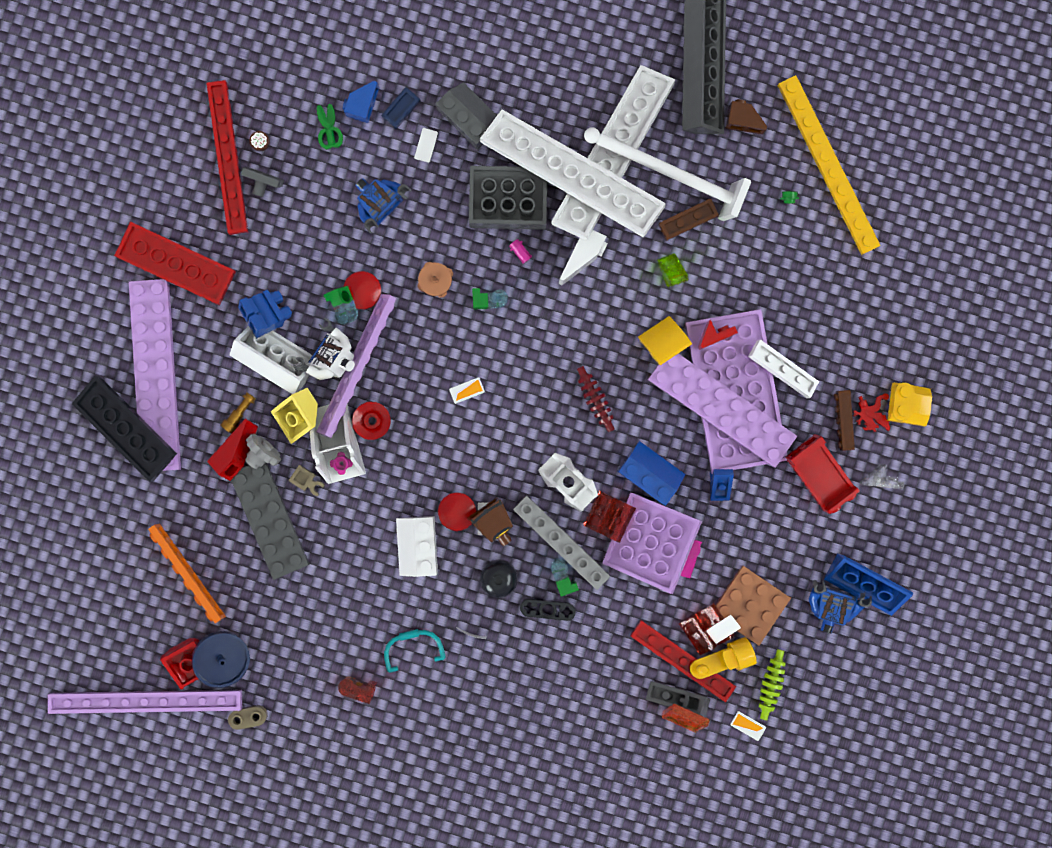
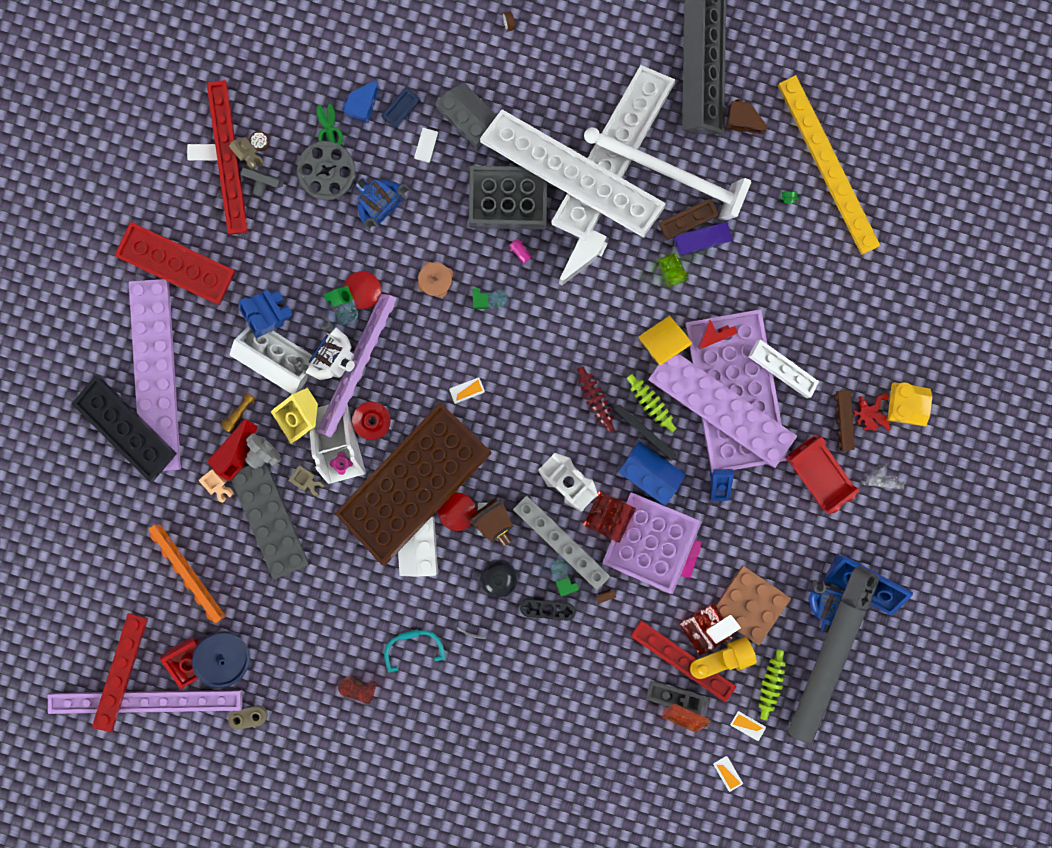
(119, 673): none -> red plate
(201, 152): none -> white sticker
(215, 483): none -> light nougat plate
(246, 151): none -> dark tan plate
(317, 166): none -> dark grey wedge
(412, 484): none -> reddish brown plate
(508, 20): none -> reddish brown tile
(605, 595): none -> reddish brown tile
(645, 432): none -> black tile
(651, 403): none -> lime piece
(702, 239): none -> dark purple slope
(728, 773): none -> sticker
(833, 654): none -> dark grey piece

